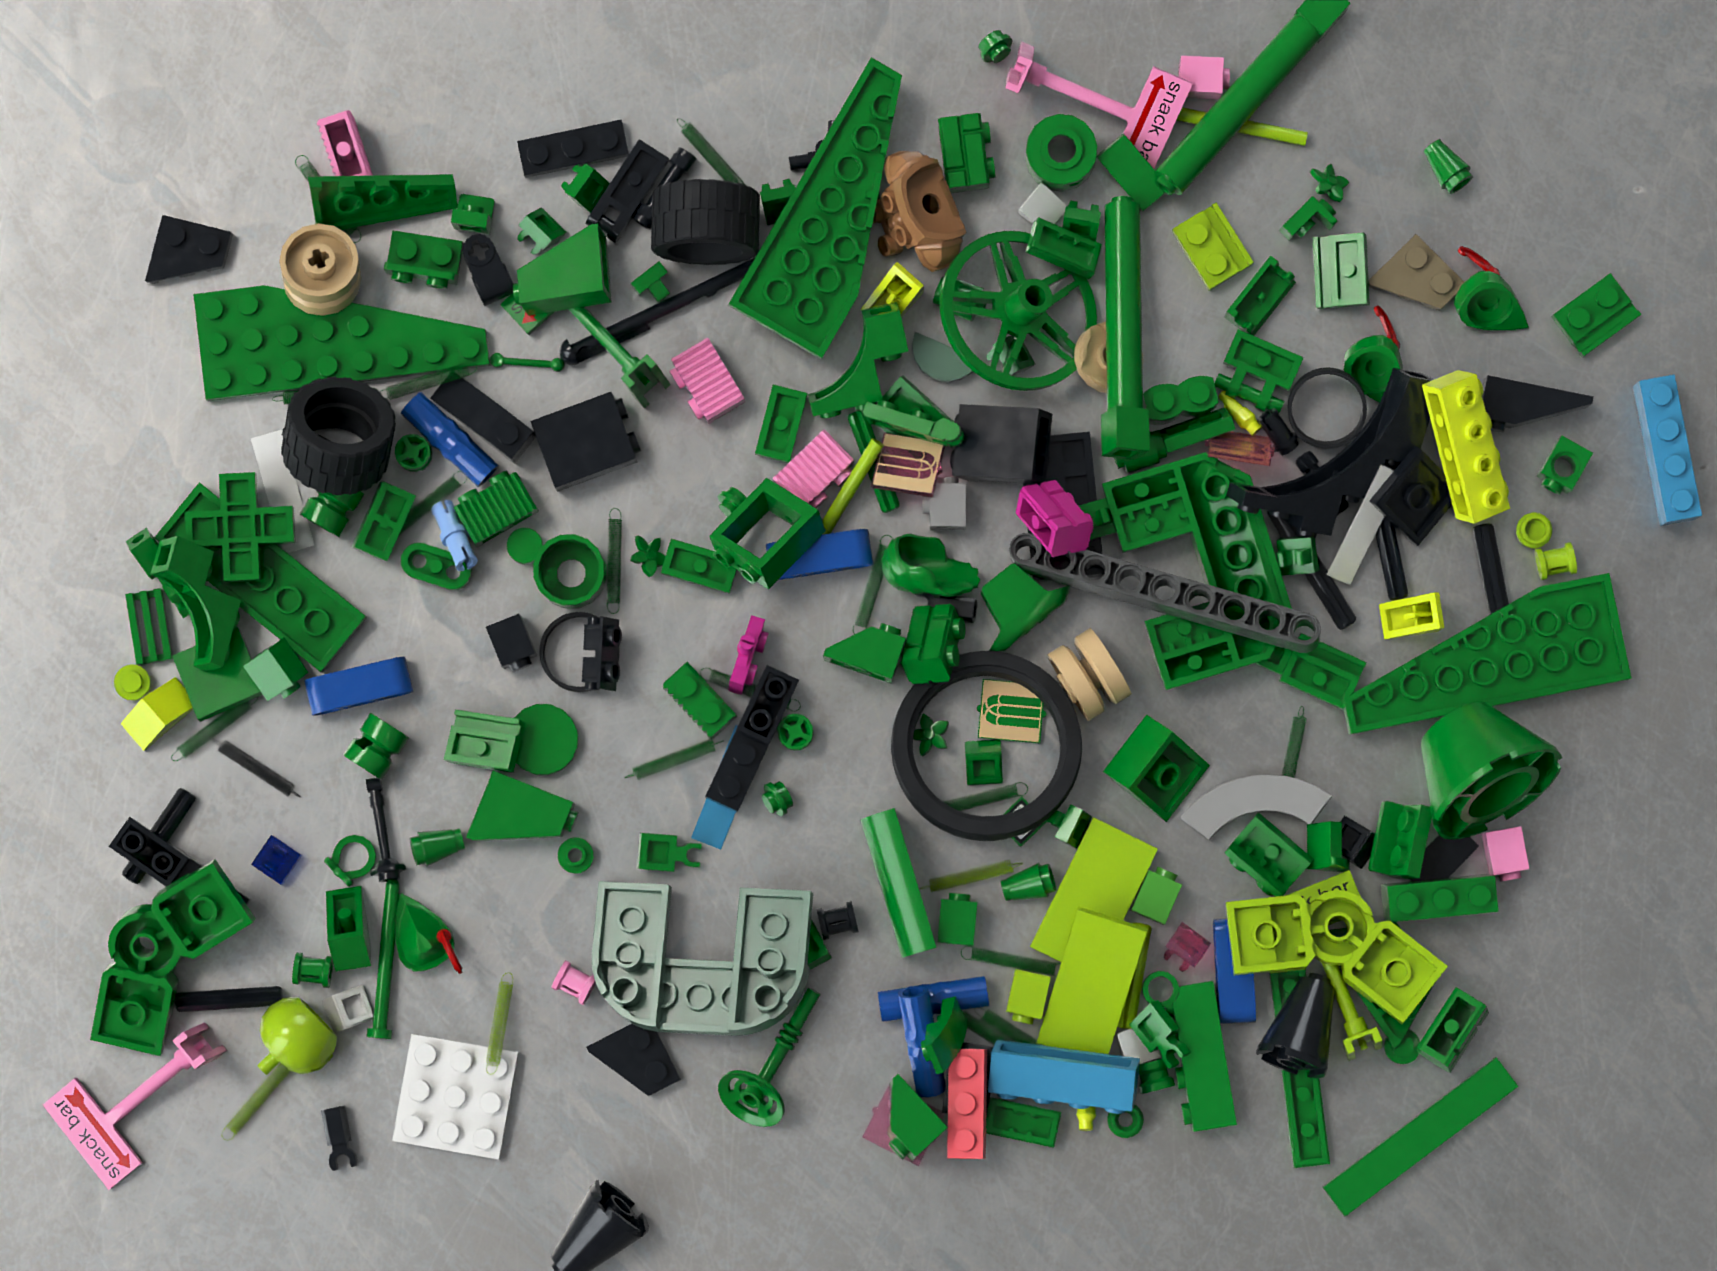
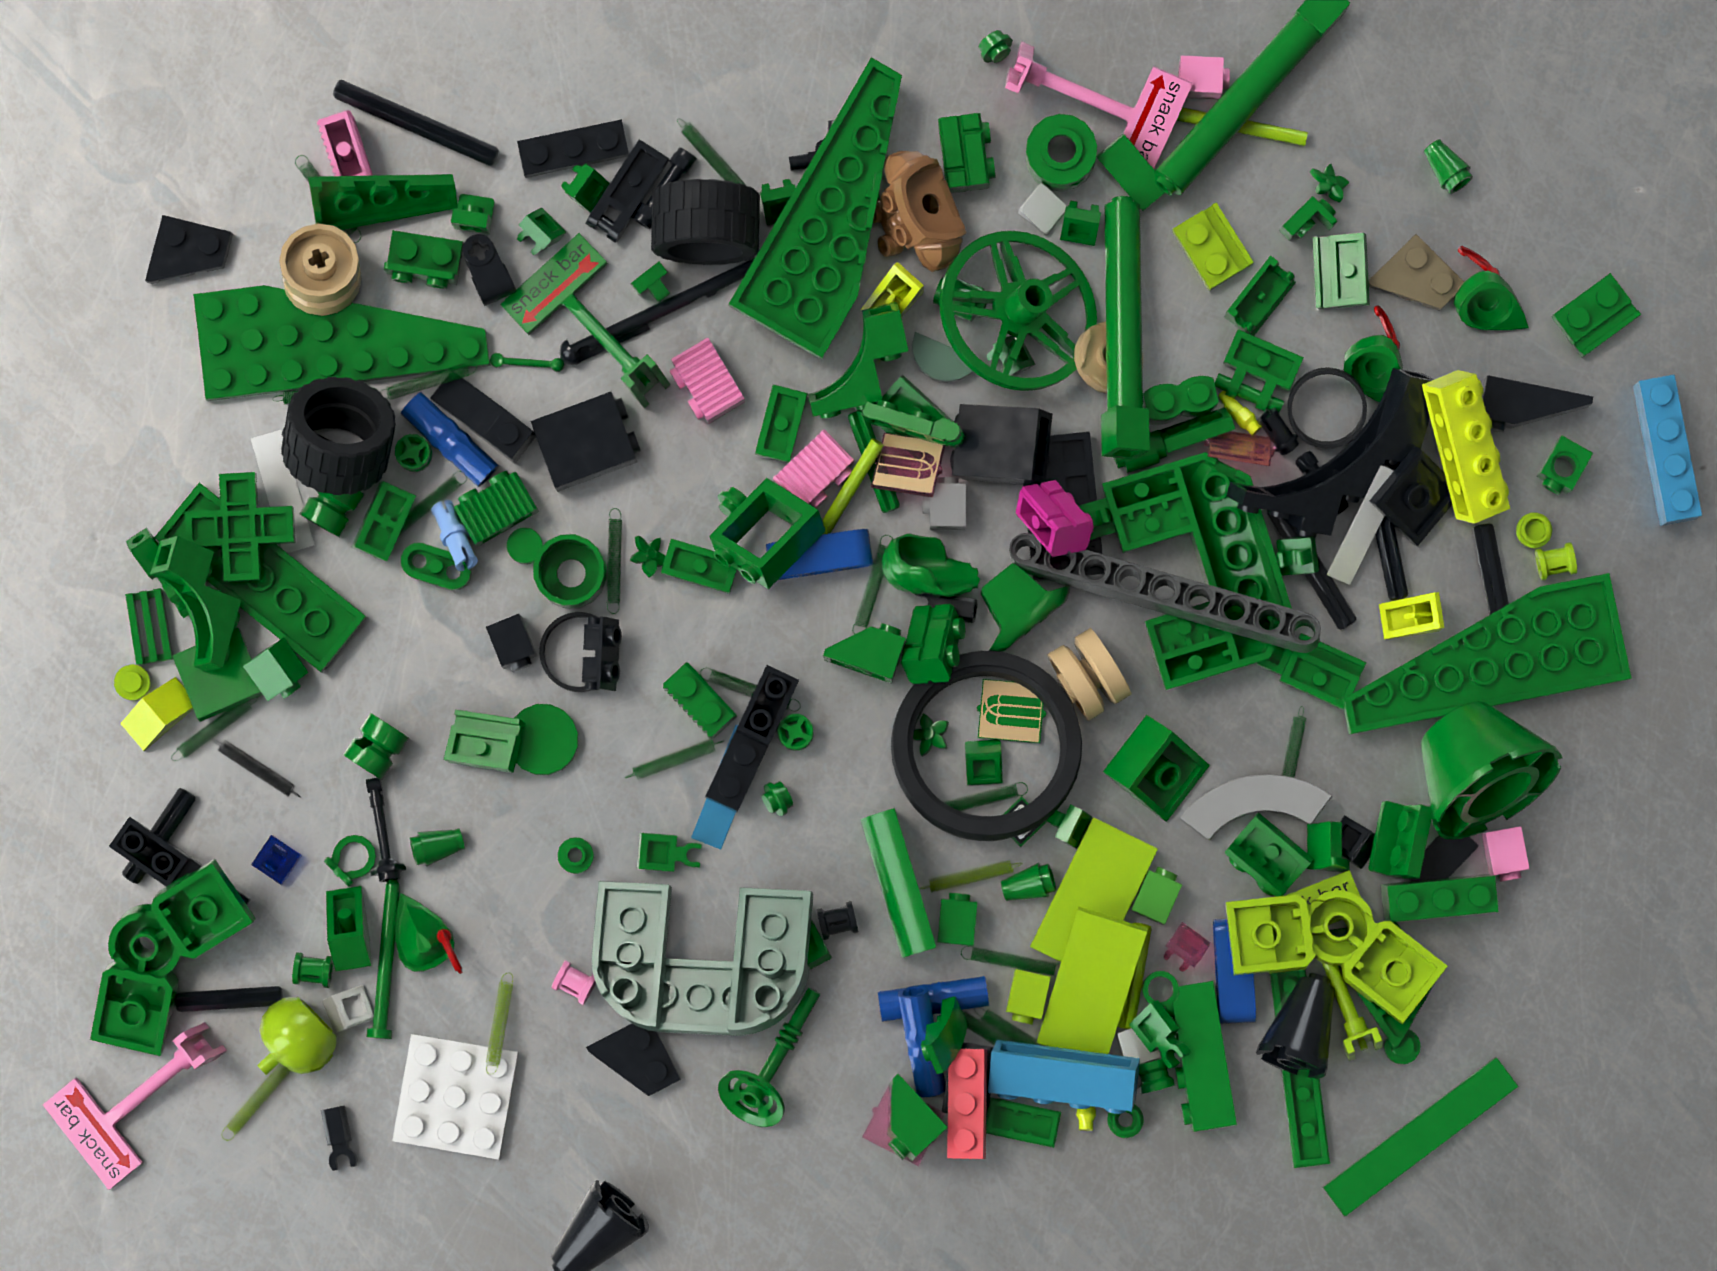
(358, 686): blue beam -> none
(415, 122): none -> black axle
(520, 812): green slope -> none
(567, 275): green slope -> none
(750, 643): dark pink plate -> none
(1063, 248): green plate -> none
(1453, 1030): green brick -> none

